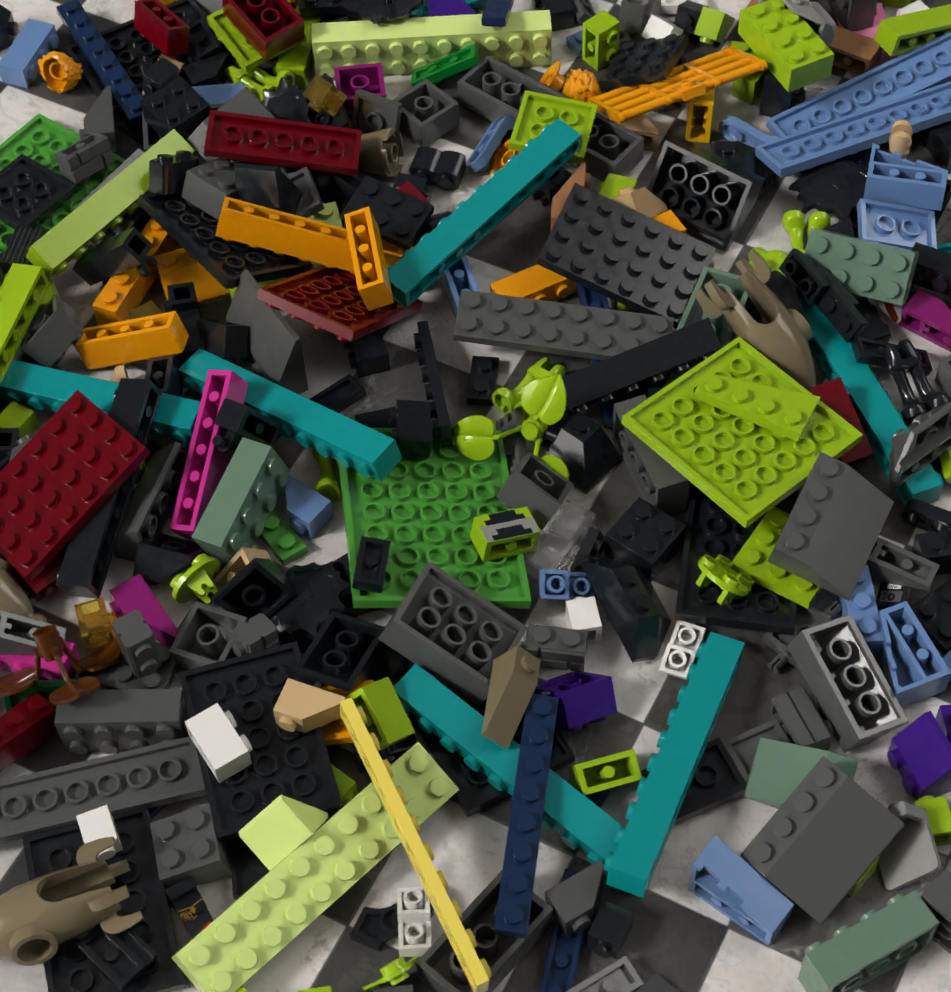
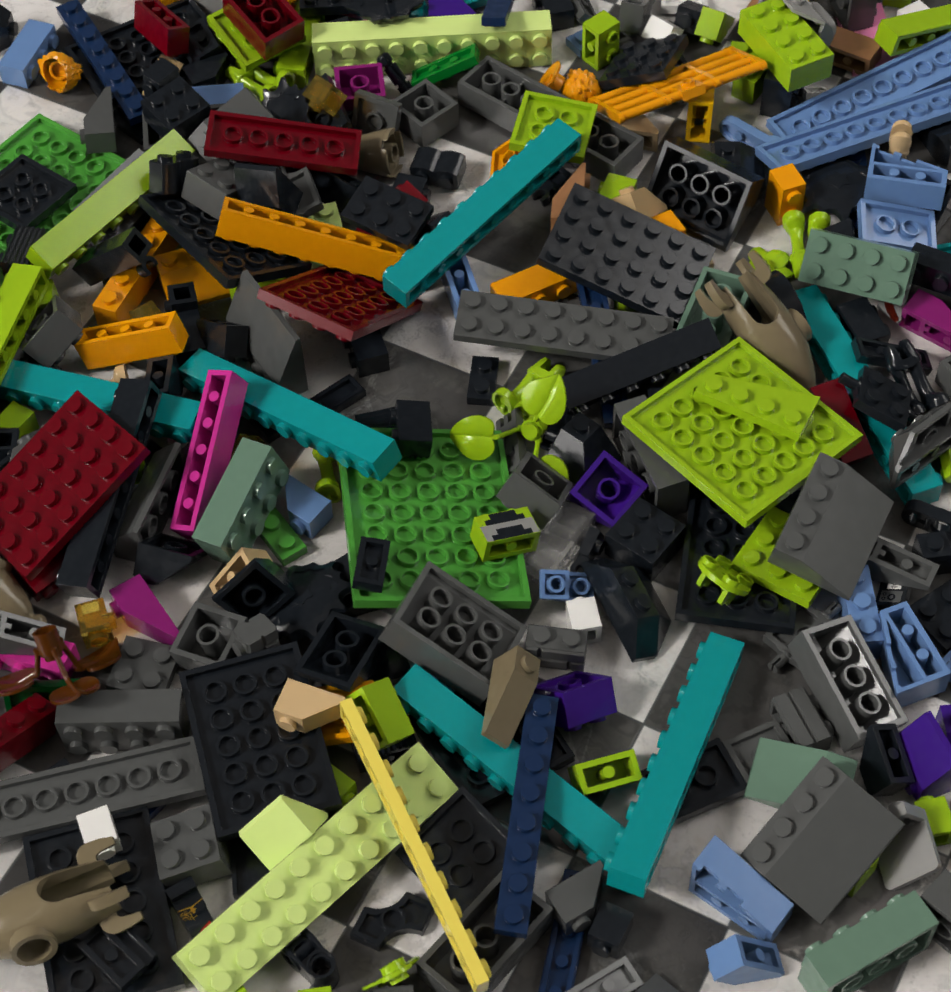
(85, 158): dark grey brick -> none
(137, 644): dark grey brick -> none
(196, 580): lime plate -> none
(219, 742): white brick -> none
(243, 422): black brick -> none
(308, 956): none -> black piece
(368, 258): light orange brick -> none
(394, 72): none -> black axle
(413, 921): white slope -> none
(434, 389): black plate -> none
(465, 846): none -> black plate
(490, 143): medium blue plate -> none
(607, 489): none -> dark purple slope
(682, 649): white slope -> none
(744, 960): none -> medium blue slope
(784, 191): none -> light orange brick
(825, 292): black slope -> none
(880, 398): none -> black plate
(884, 761): none -> black slope

